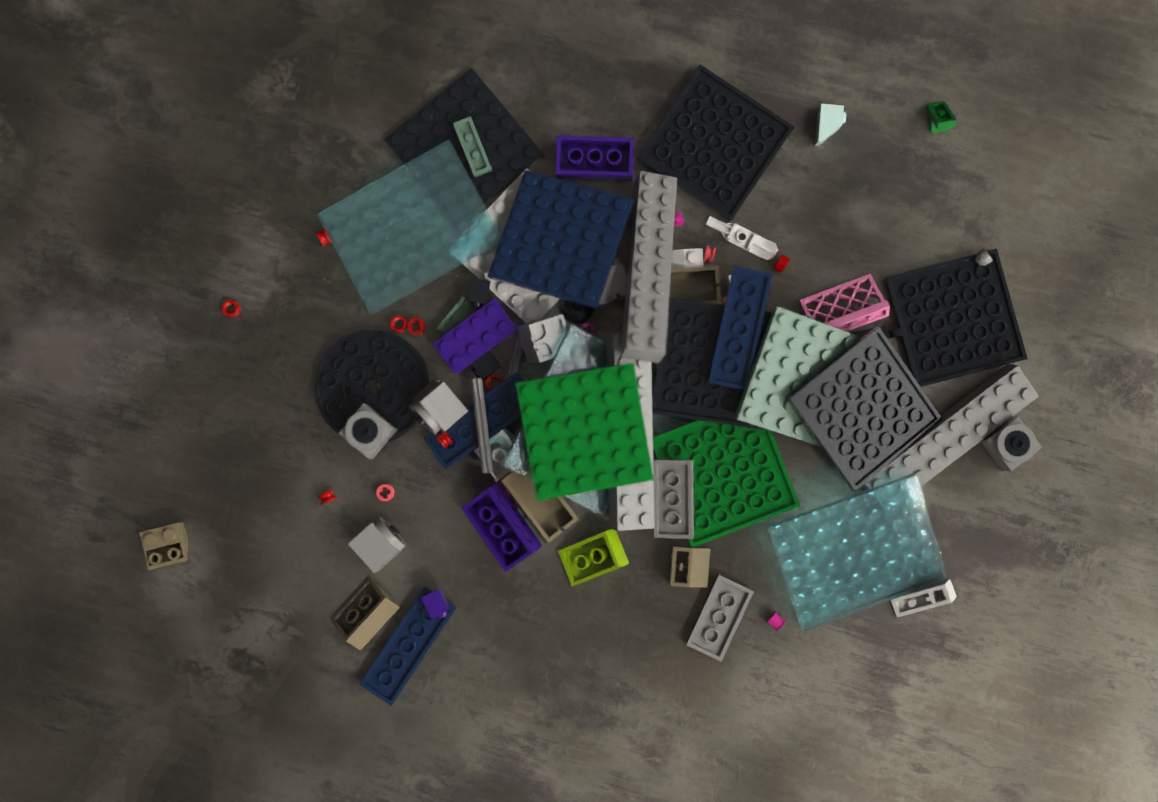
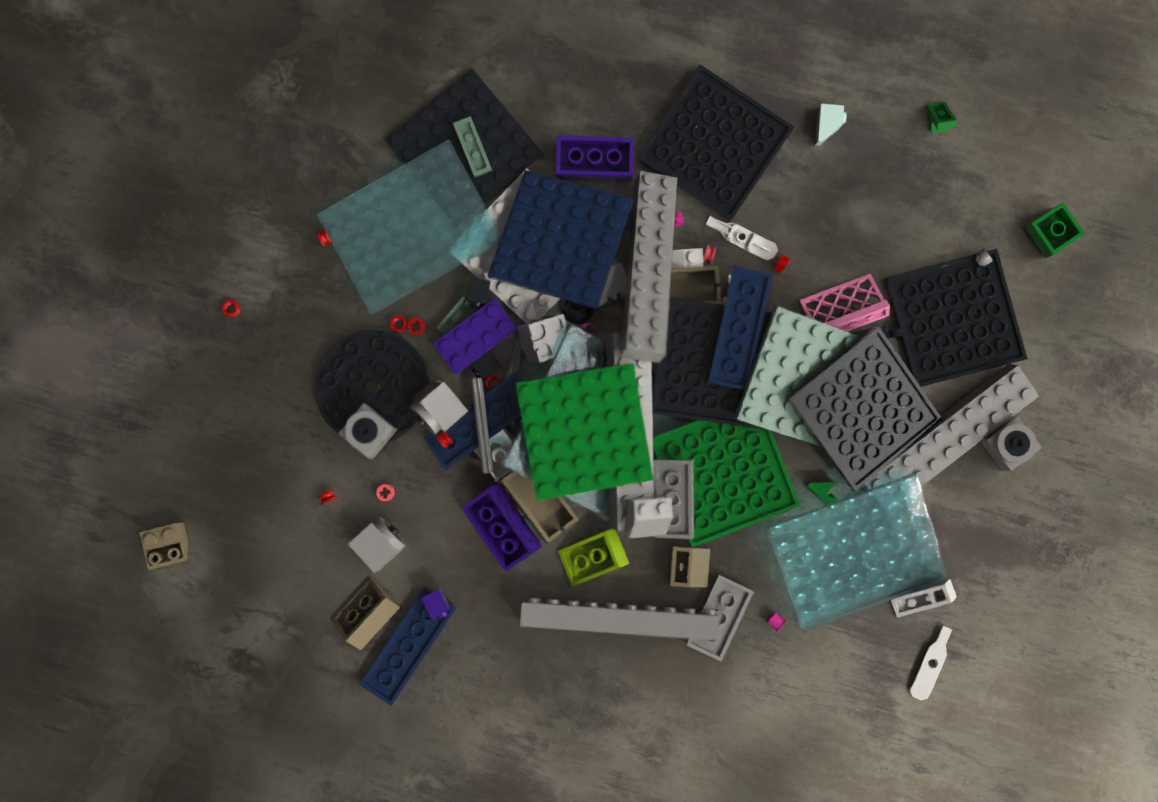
(620, 619): none -> light grey brick
(648, 516): none -> light grey slope
(821, 489): none -> green slope
(928, 674): none -> white piece
(1054, 230): none -> green brick

